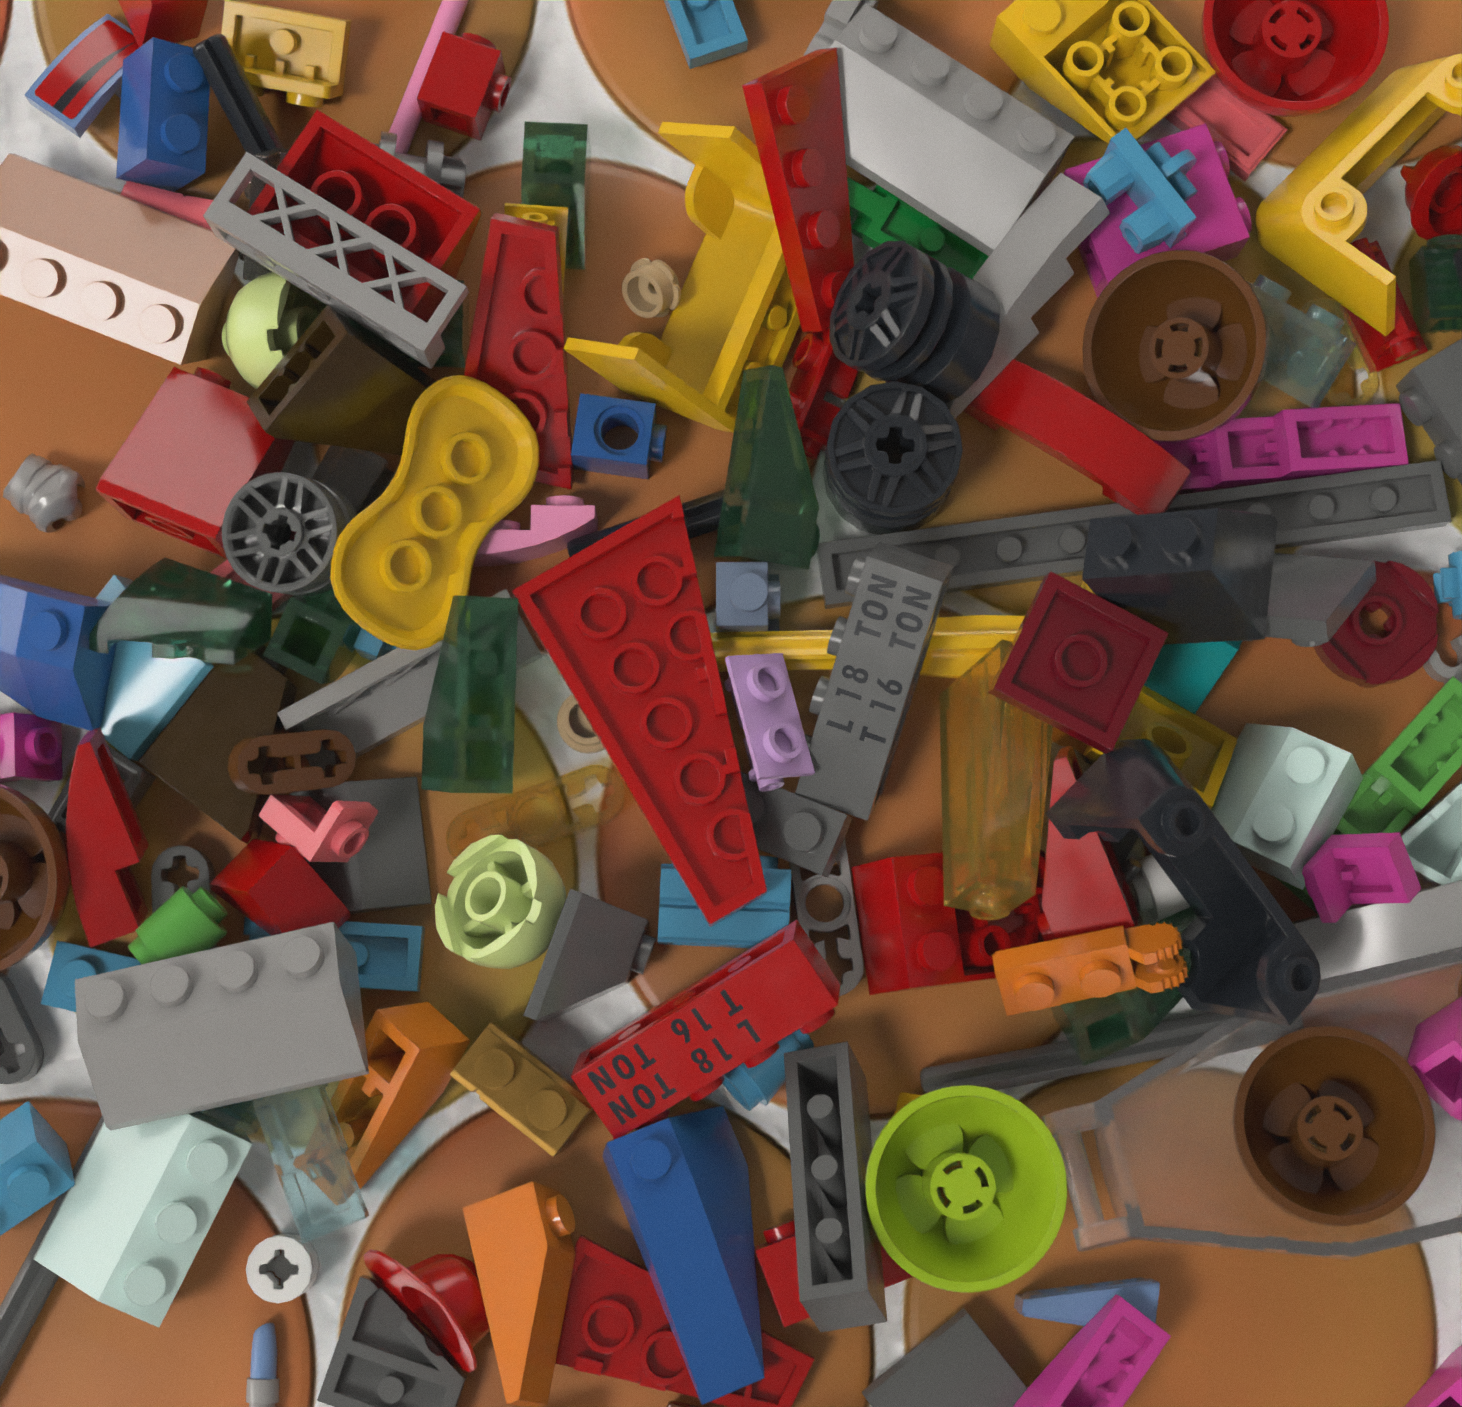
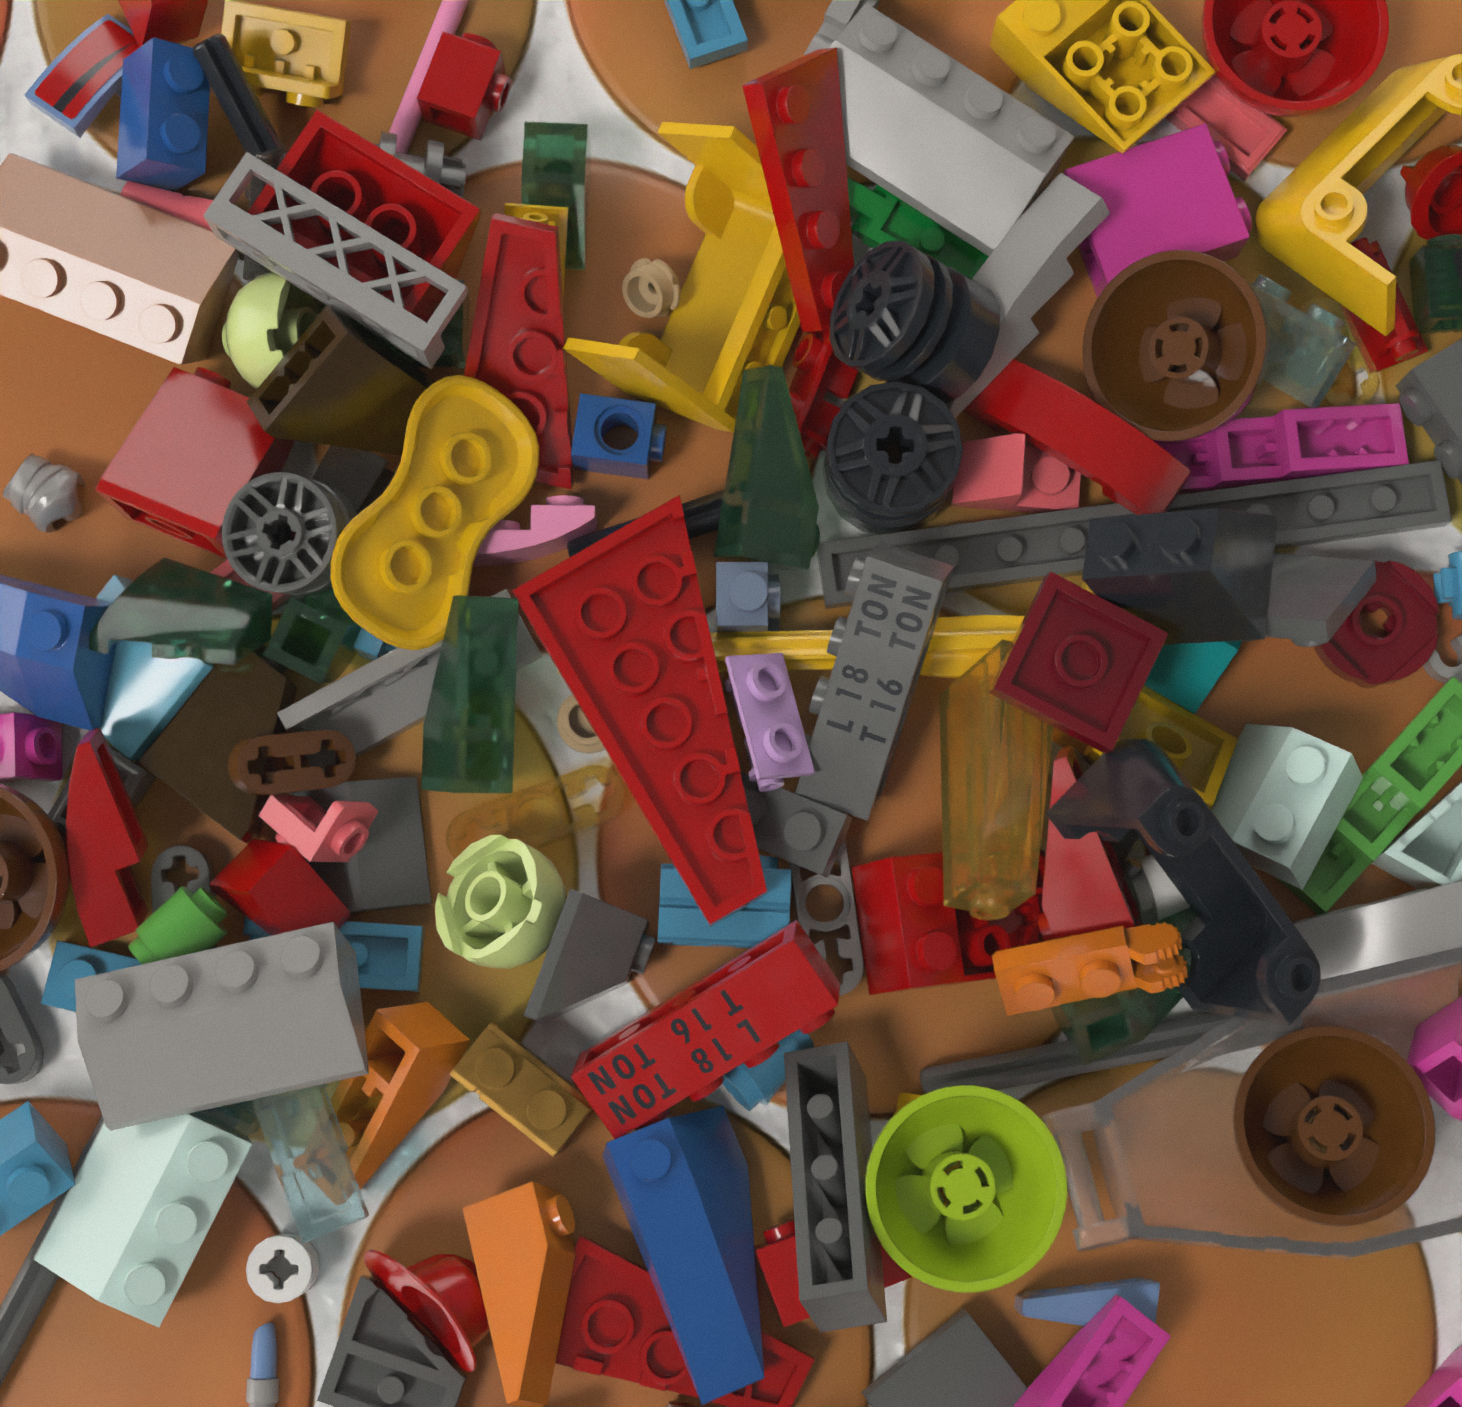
(1013, 477): none -> coral slope
(1153, 183): dark azure hips -> none
(1359, 871): dark pink bracket -> none

